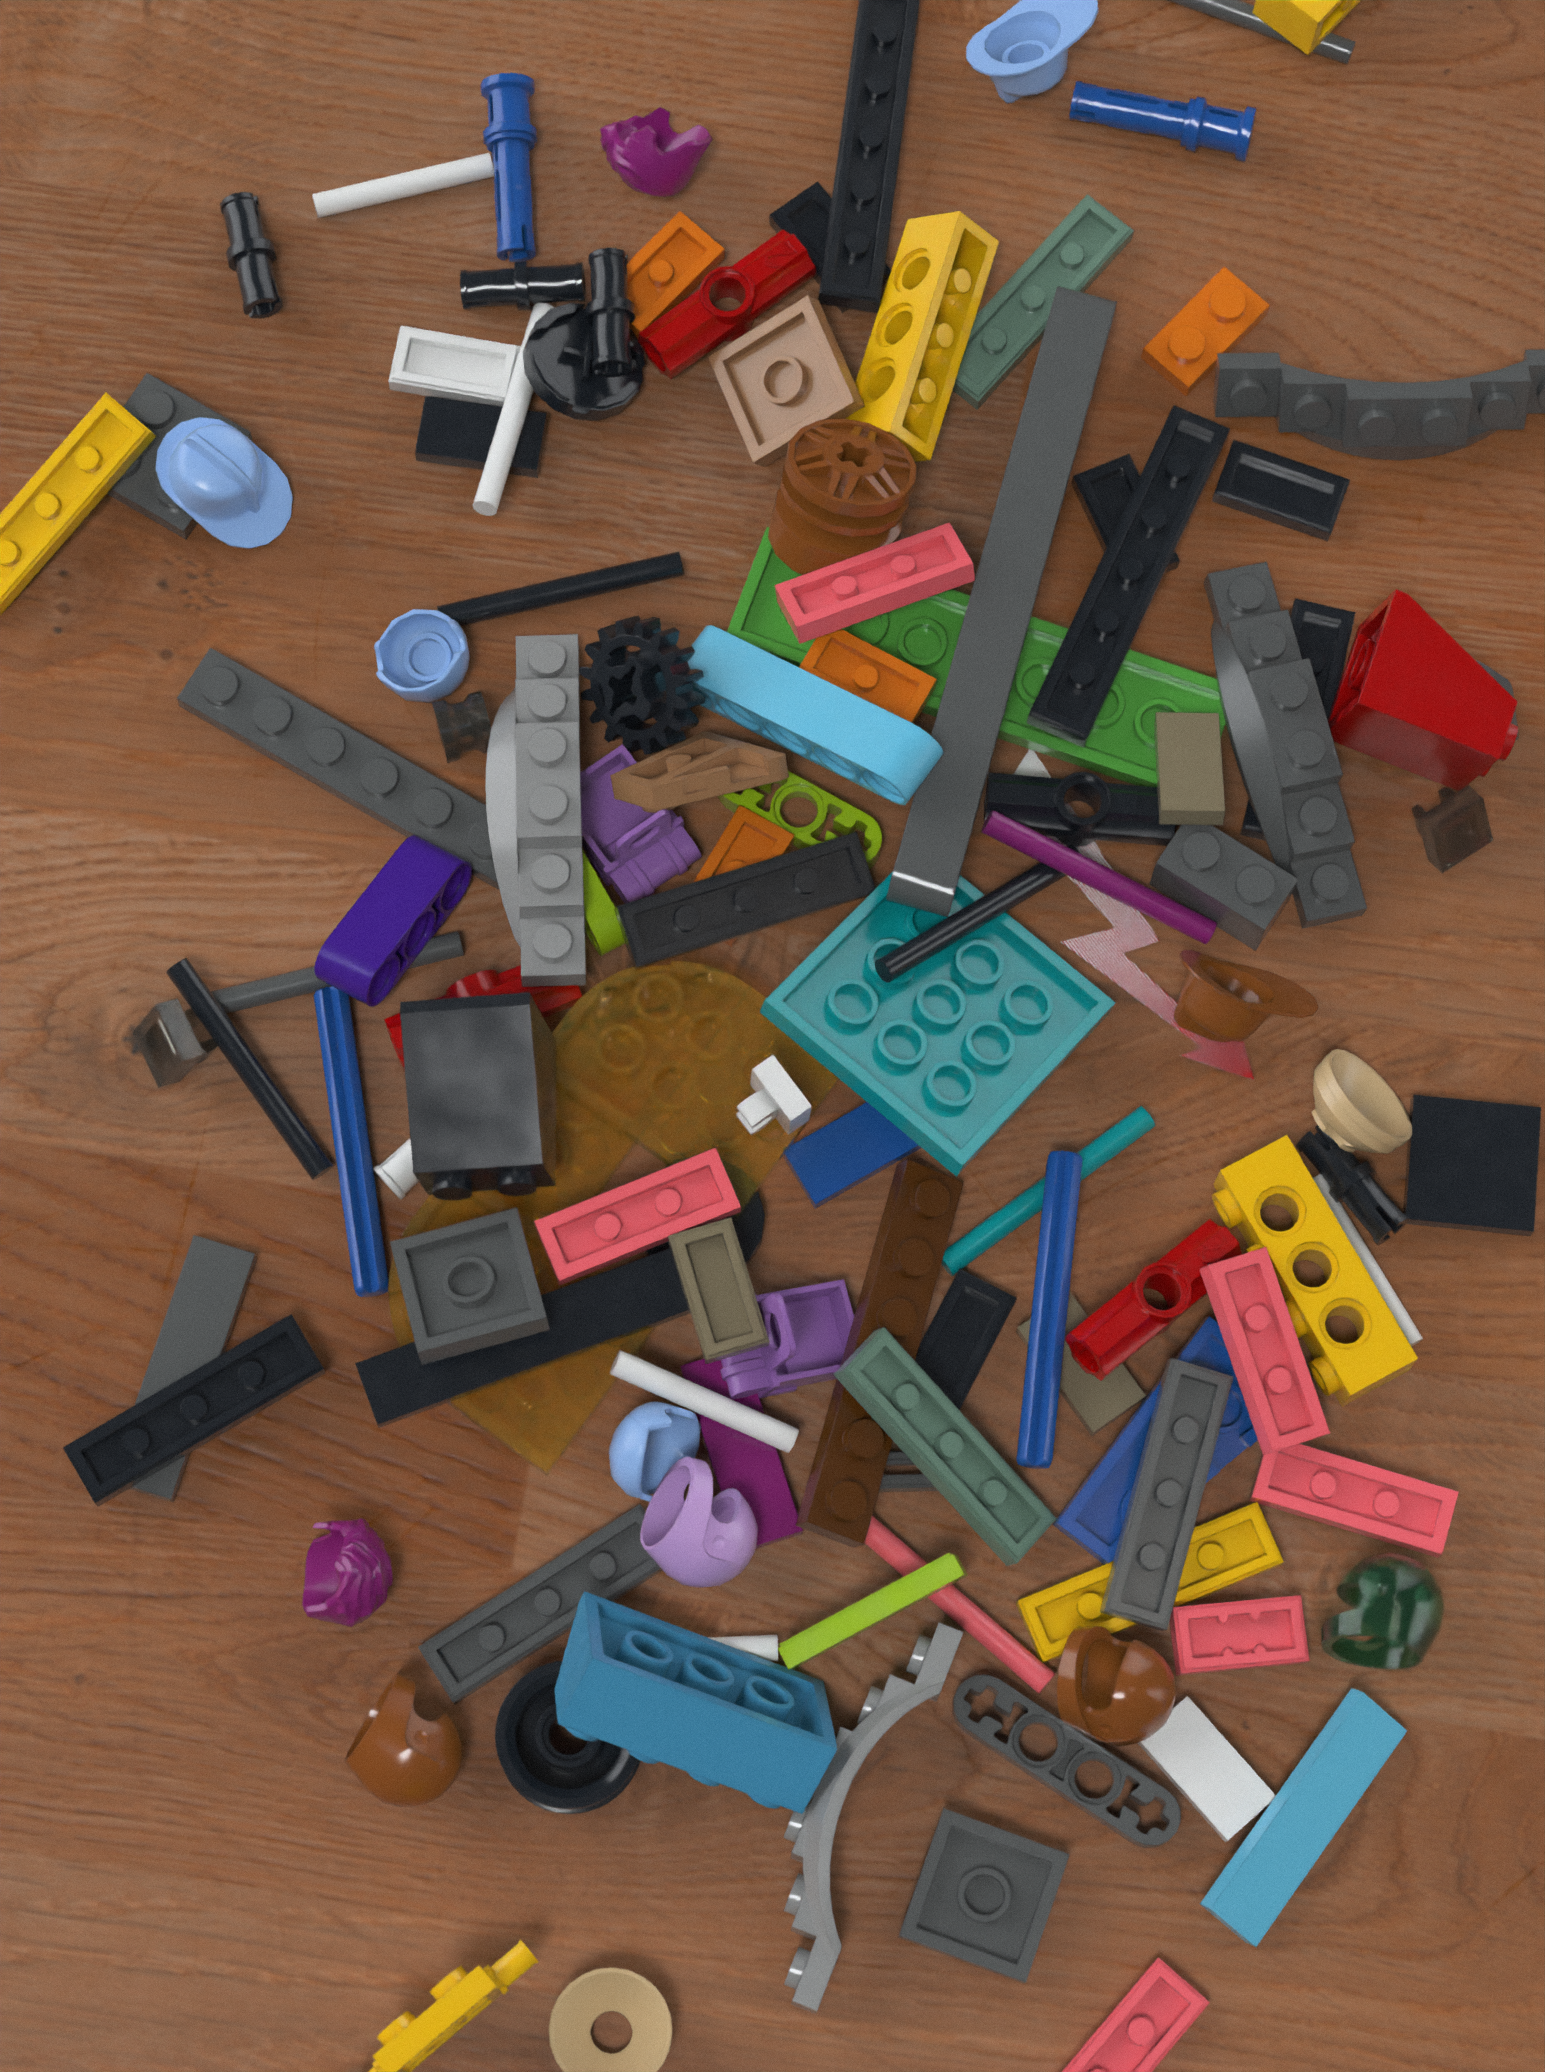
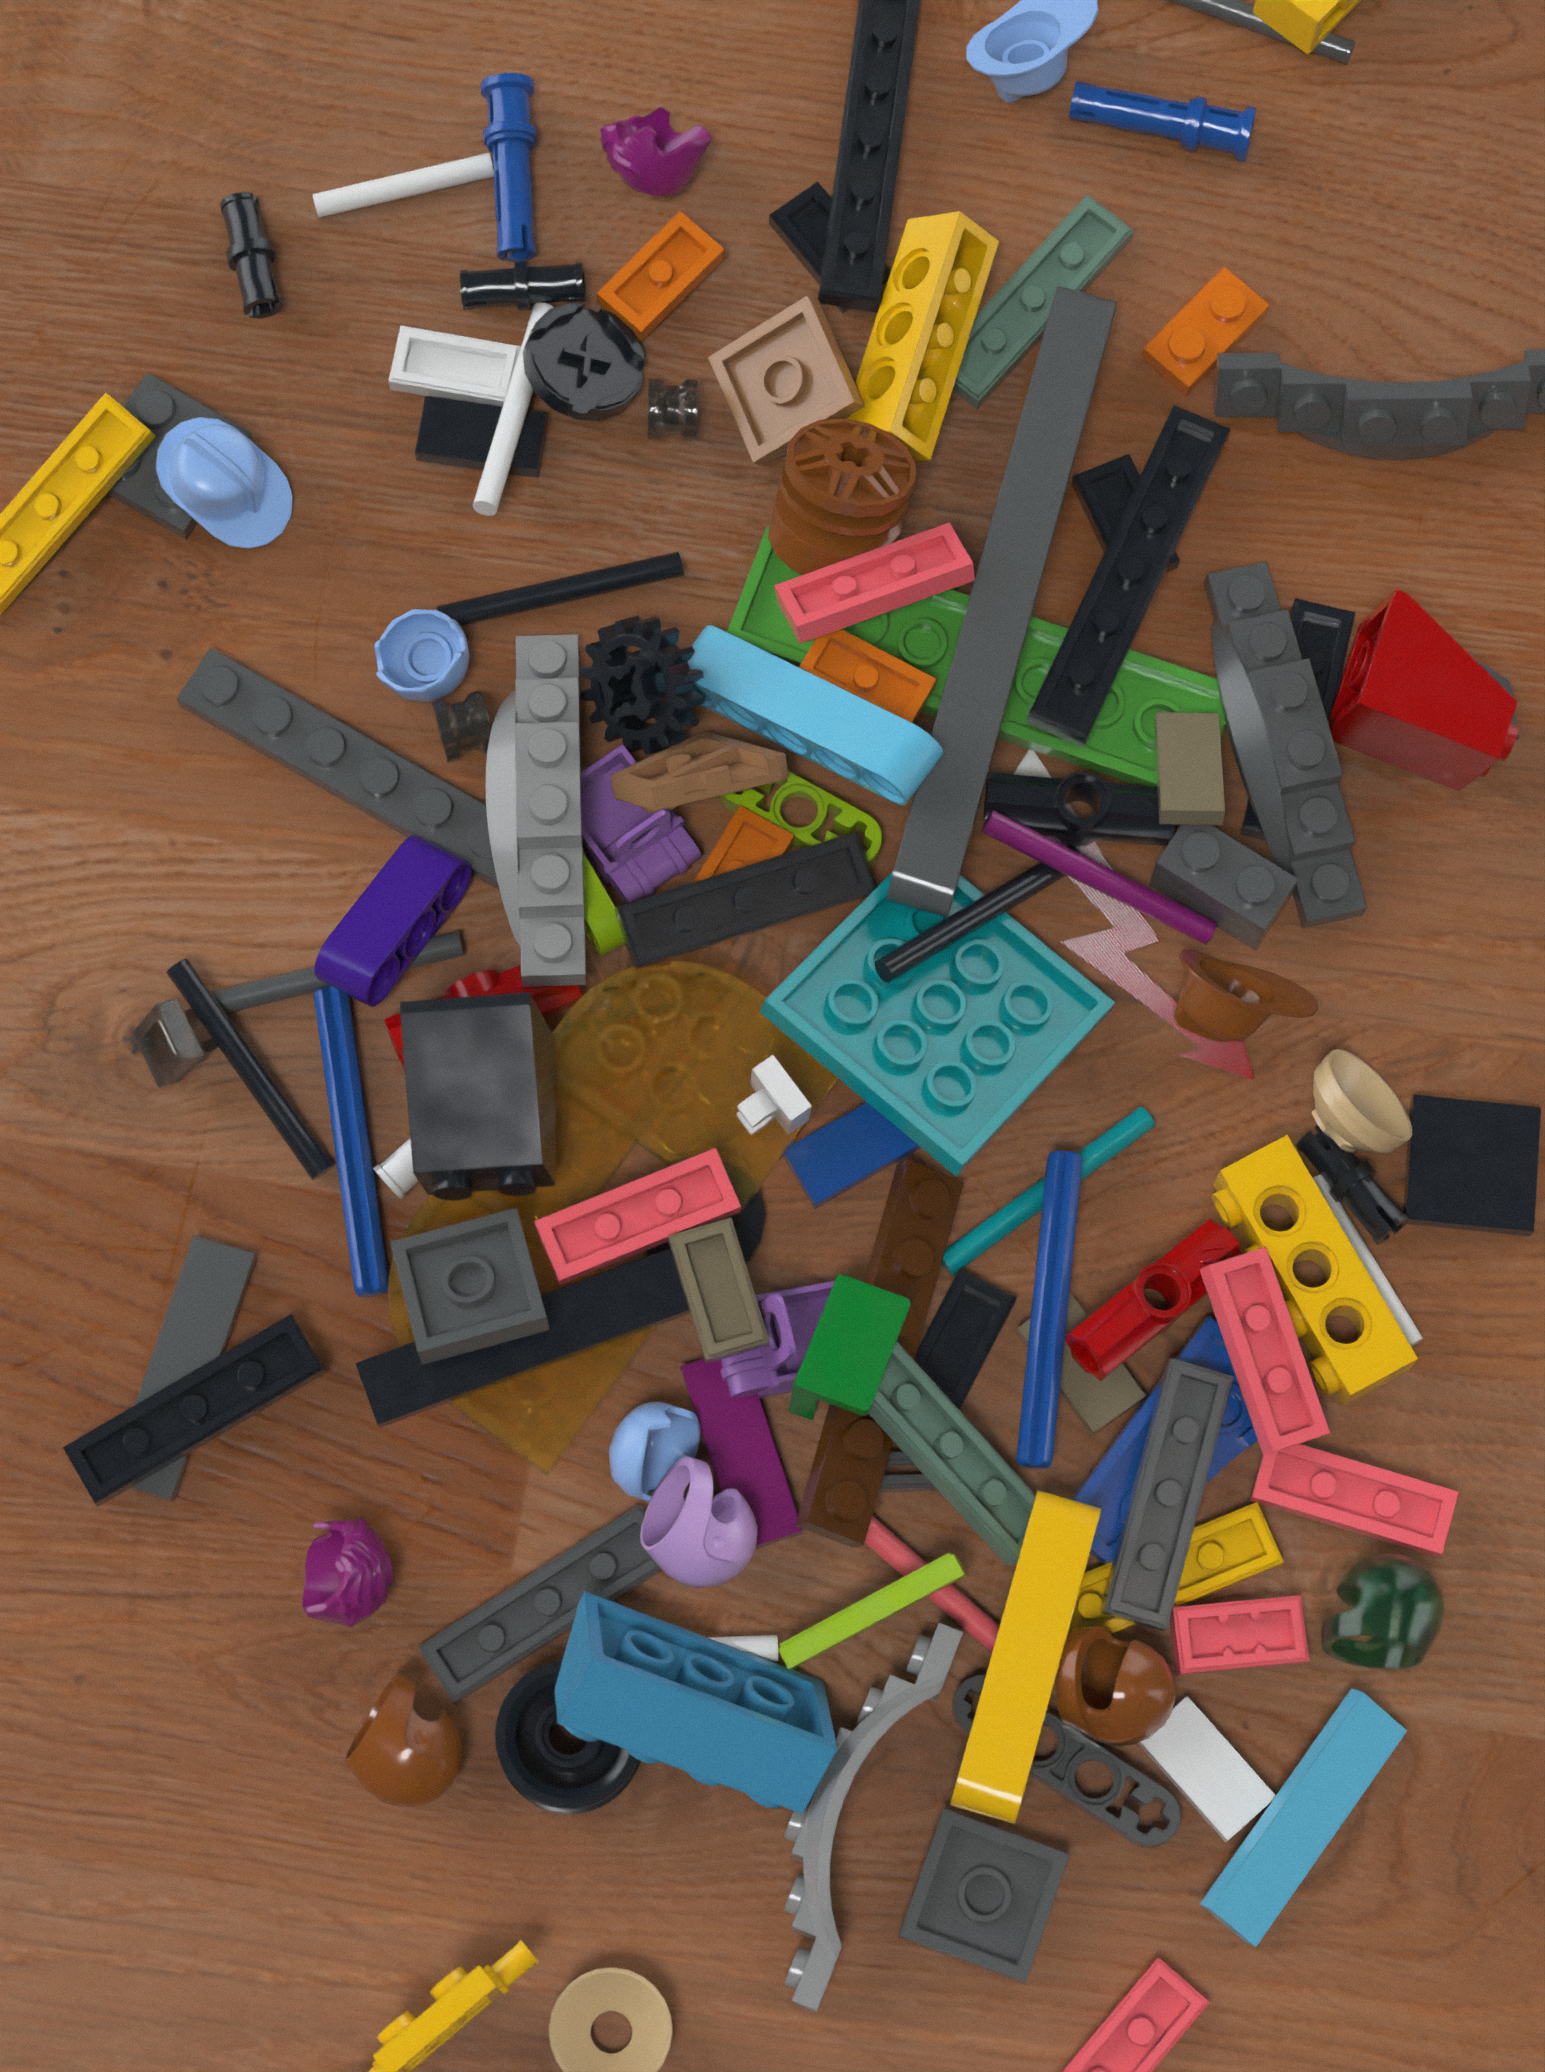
(610, 312): black pin -> none
(673, 409): none -> clear smoke wheel
(704, 1401): white bar -> none
(754, 281): red piece -> none
(849, 1348): none -> green panel
(1026, 1657): none -> yellow beam
(1280, 490): black tile -> none
(1453, 827): clear smoke tile -> none

